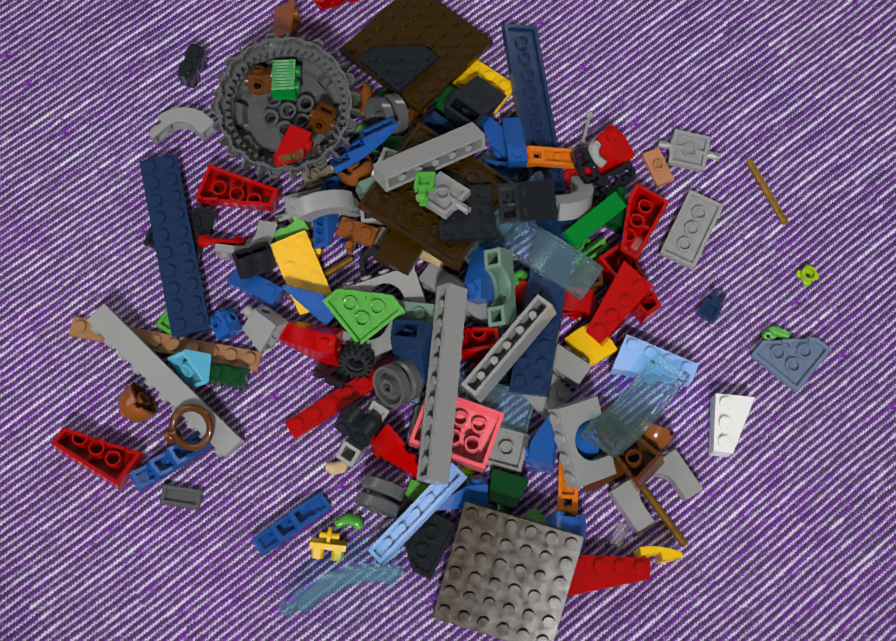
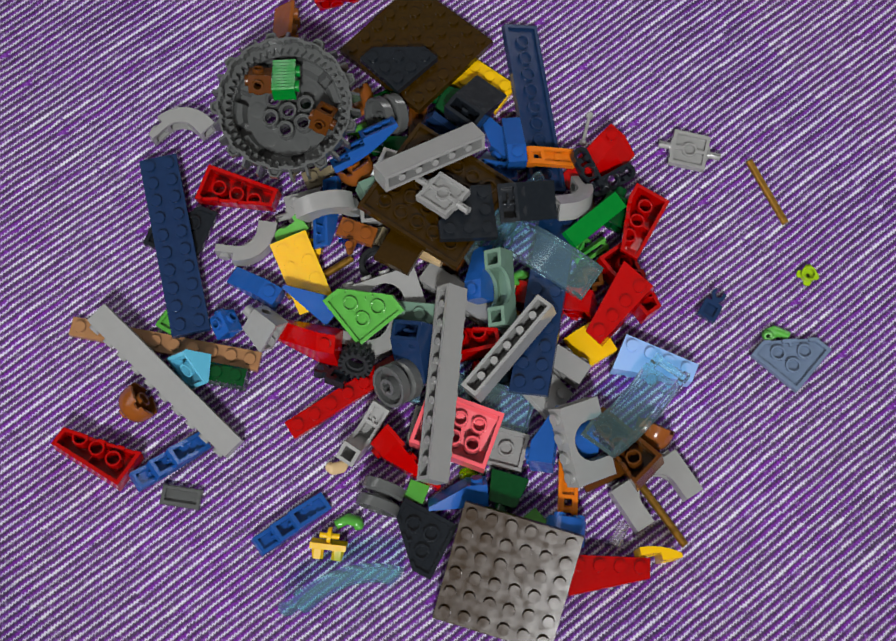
(174, 434): reddish brown piece -> none
(192, 66): black brick -> none
(204, 240): red bar -> none
(253, 260): black brick -> none
(293, 146): red slope -> none
(358, 425): black brick -> none
(415, 516): light blue plate -> none
(423, 184): bright green plate -> none
(593, 149): light grey arm -> none
(657, 167): nougat plate -> none
(691, 230): light grey plate -> none
(726, 422): white wedge -> none

